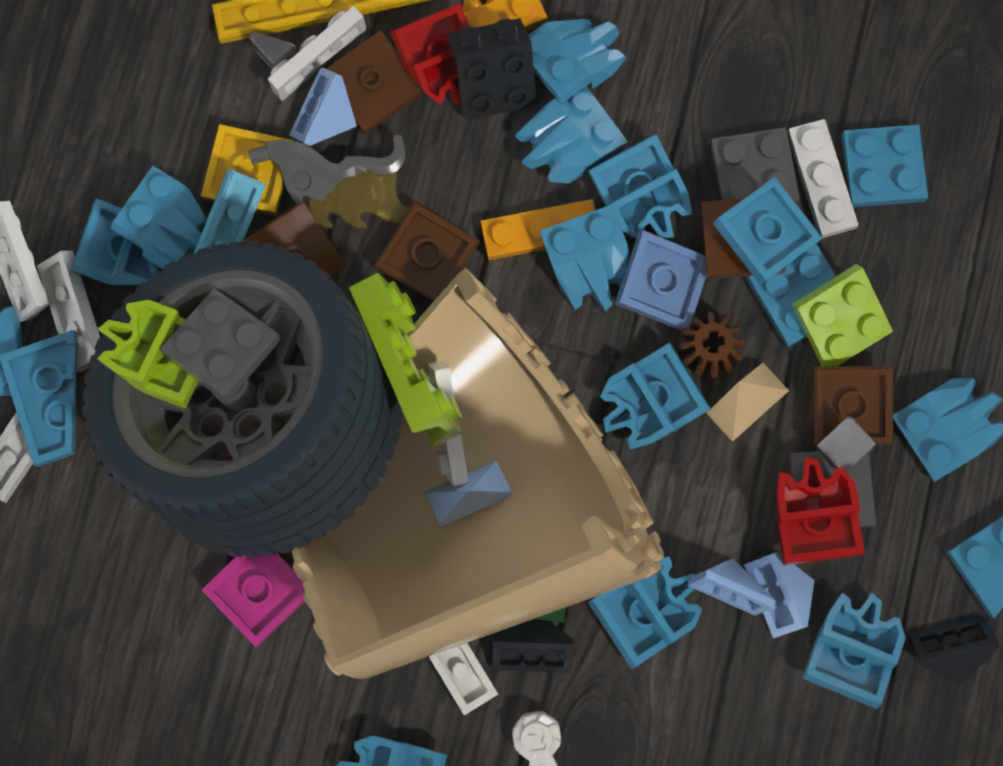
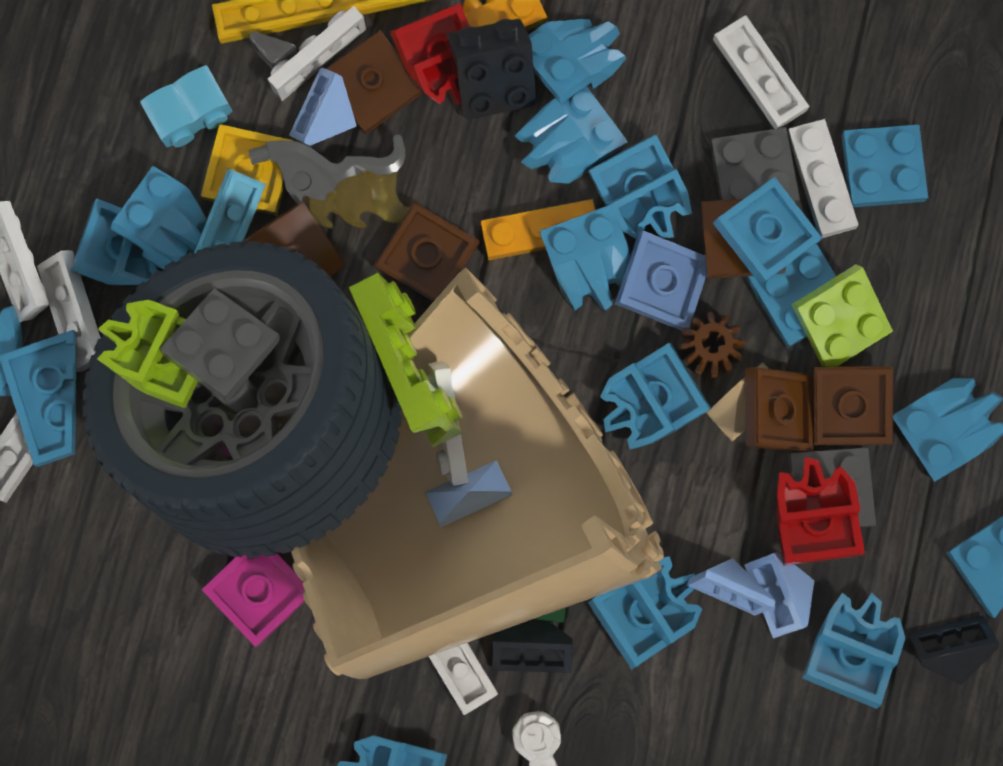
(186, 107): none -> medium azure brick
(760, 72): none -> white plate
(779, 410): none -> reddish brown plate
(846, 444): flat silver slope -> none

